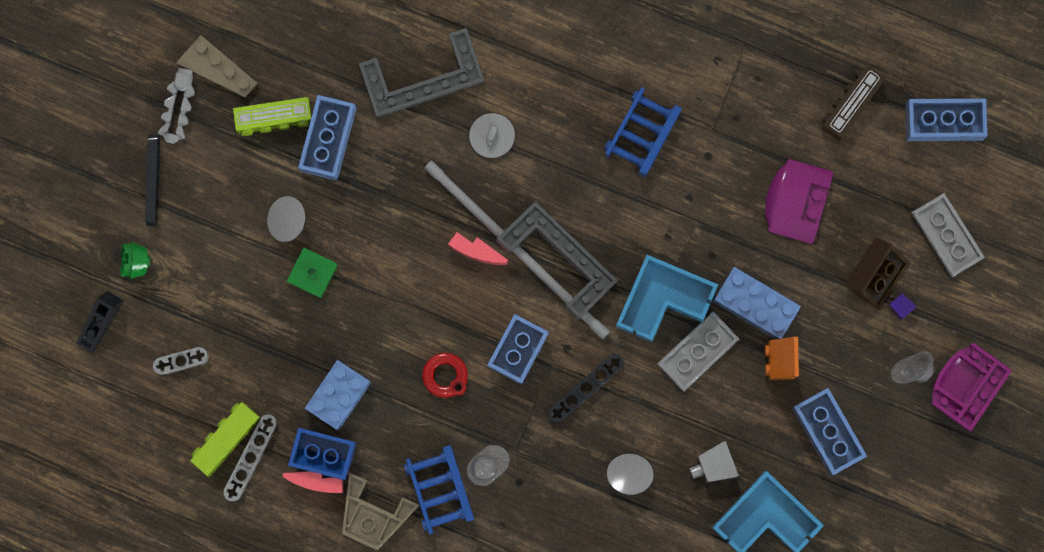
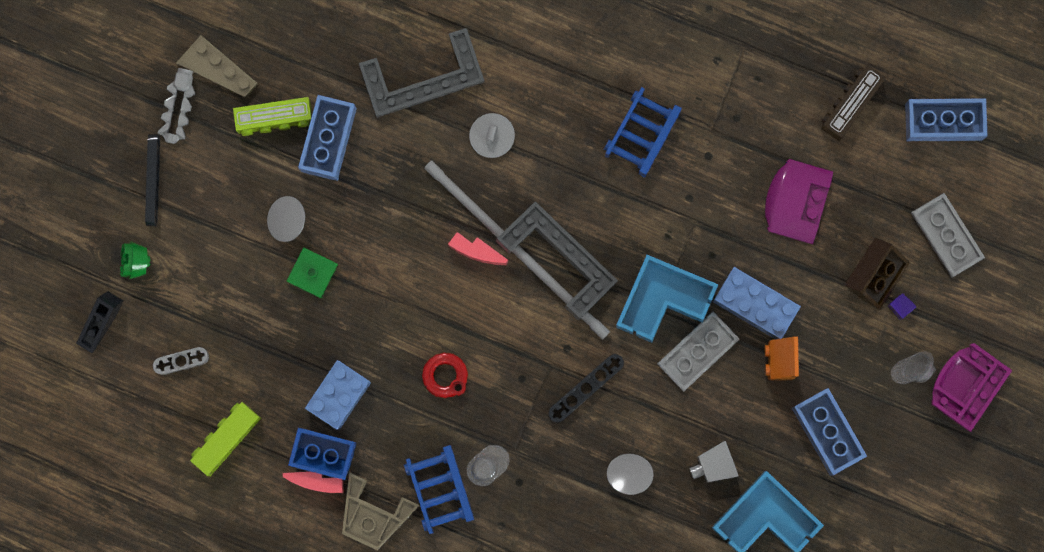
(243, 464): light grey beam -> none
(518, 349): medium blue brick -> none

